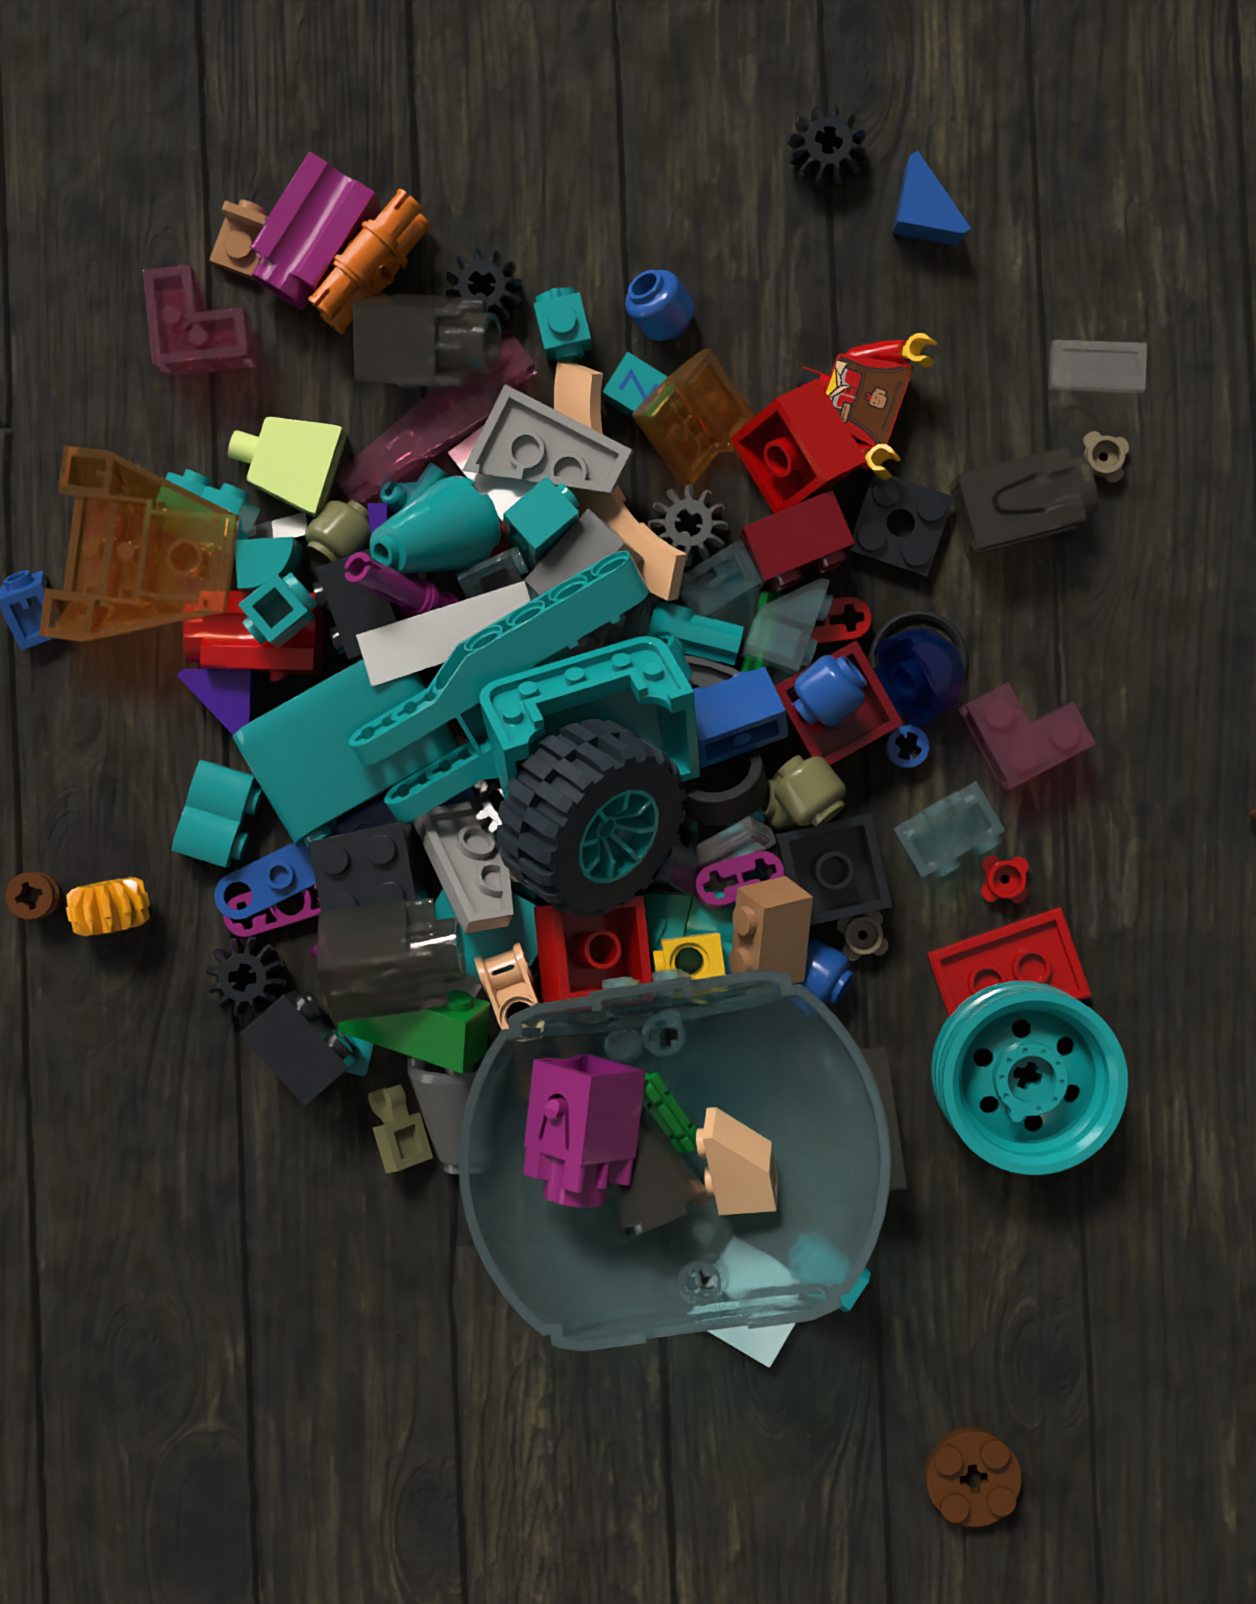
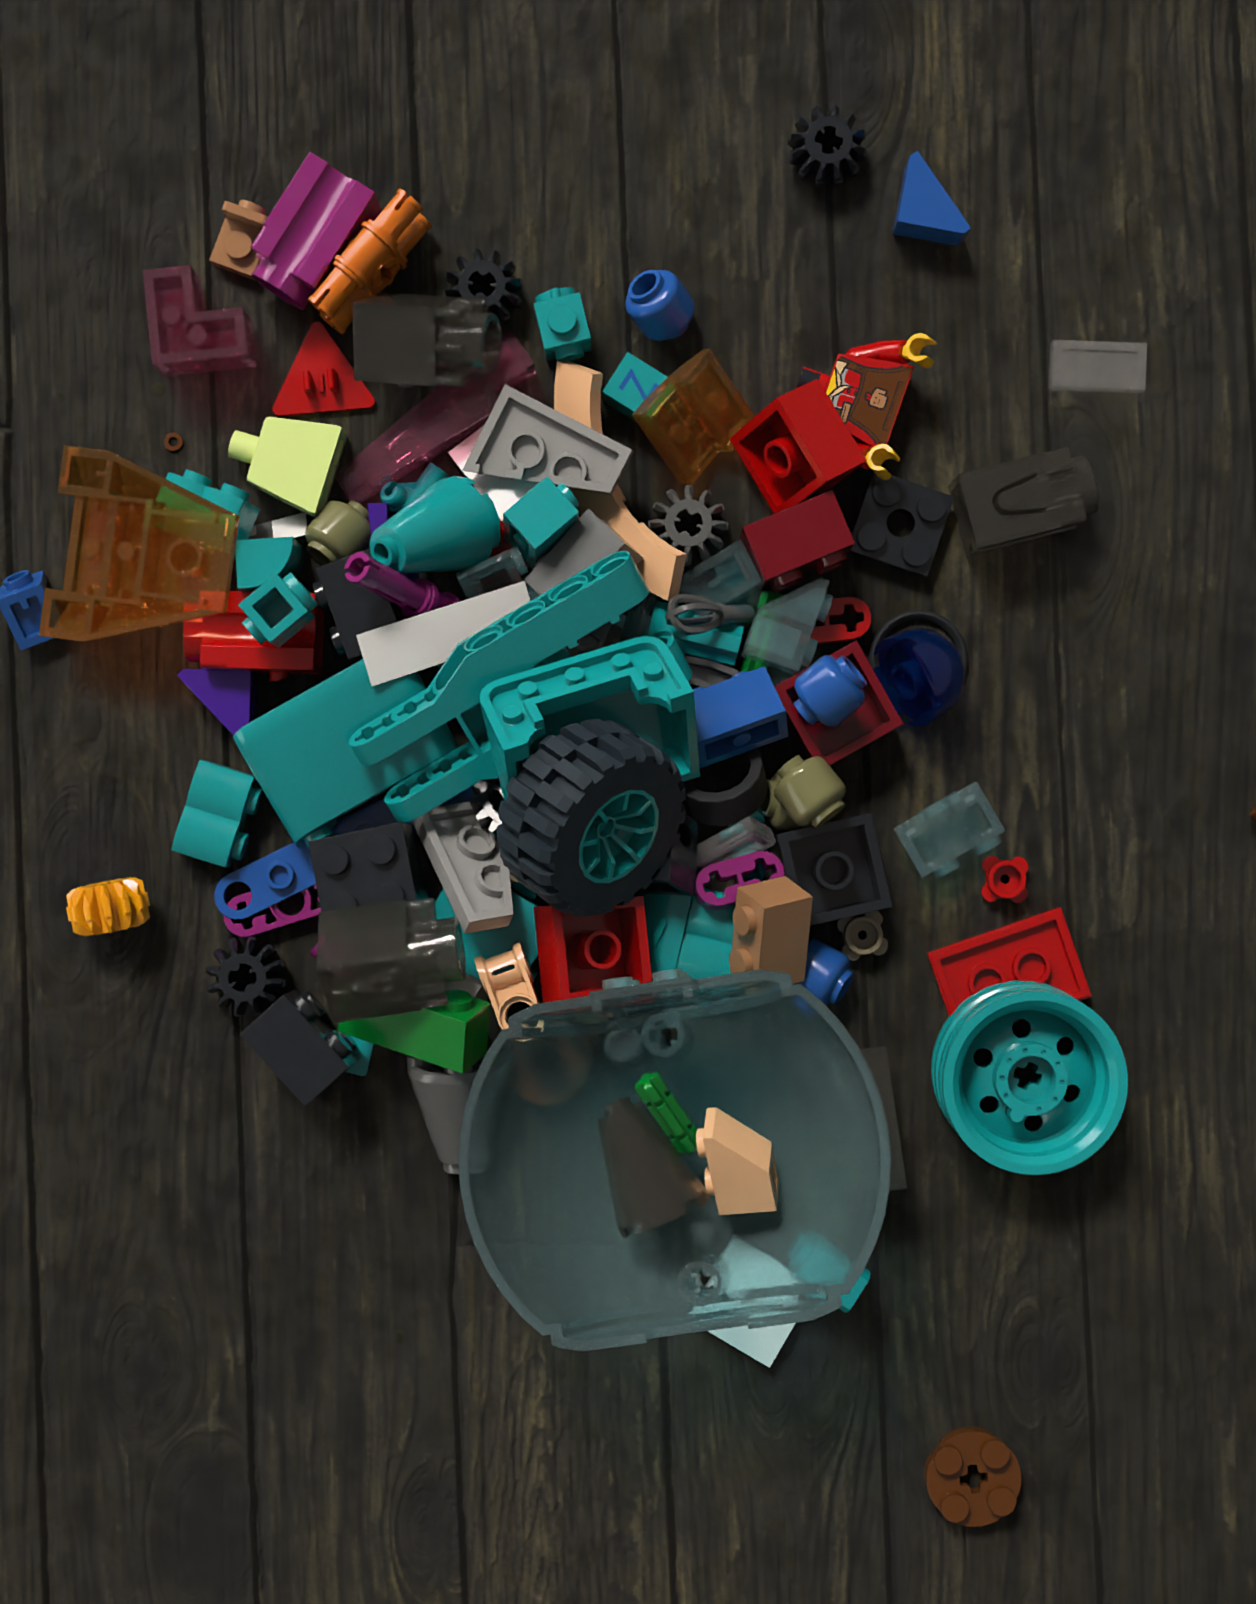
(44, 893): reddish brown wheel -> none
(168, 437): none -> reddish brown piece
(321, 380): none -> red piece
(401, 1136): olive plate -> none
(582, 1127): magenta piece -> none
(708, 946): yellow brick -> none
(719, 614): none -> dark grey piece
(921, 743): blue bush -> none
(1018, 747): clear pink brick -> none
(1114, 449): dark tan plate -> none

